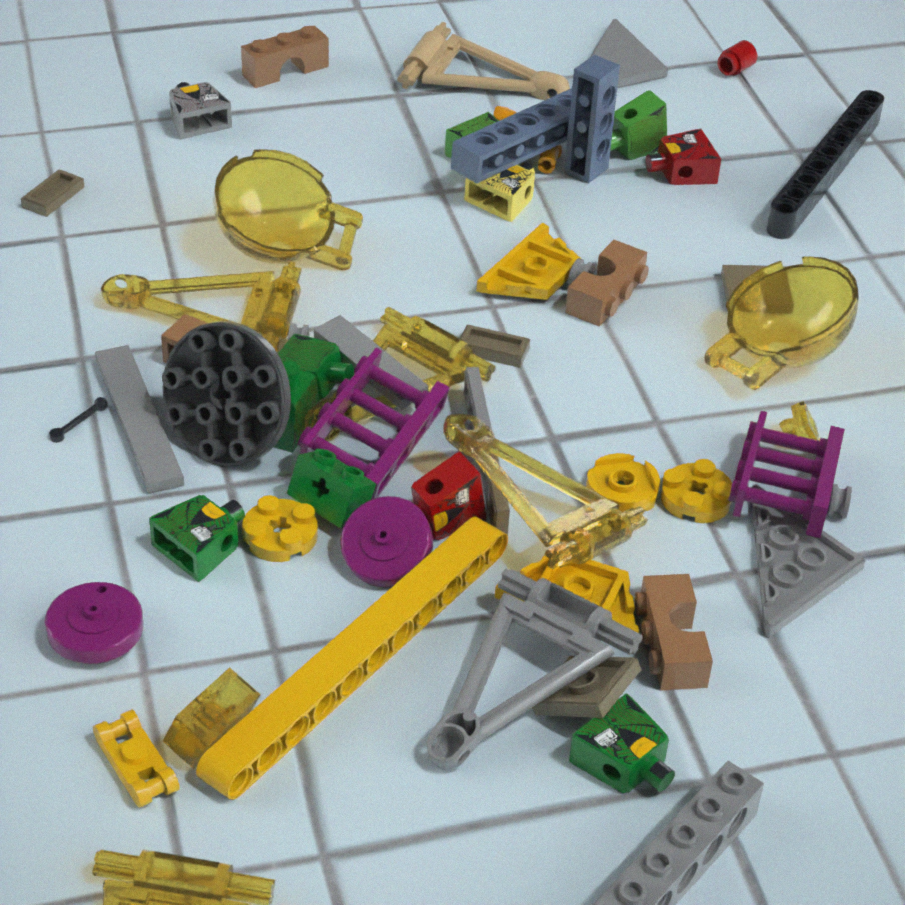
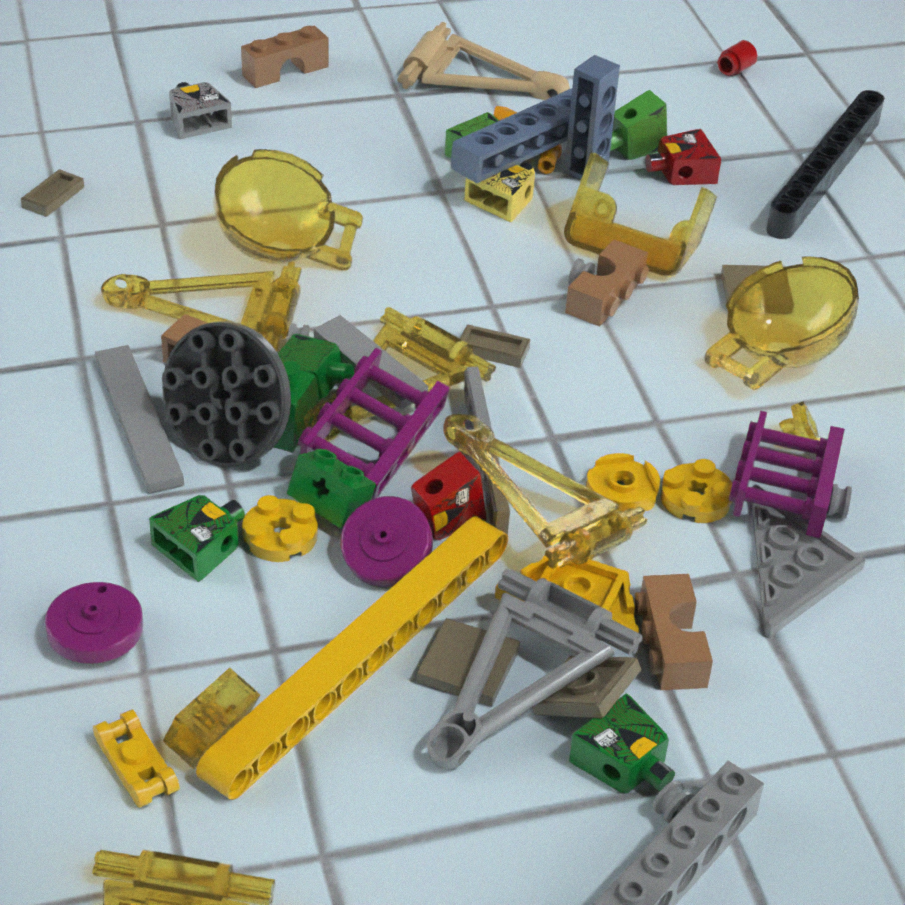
(57, 434): black hinge -> none
(453, 656): none -> dark tan tile
(531, 268): yellow wing -> none
(592, 224): none -> clear yellow windscreen
(635, 60): light grey tile -> none
(671, 800): none -> light grey bush

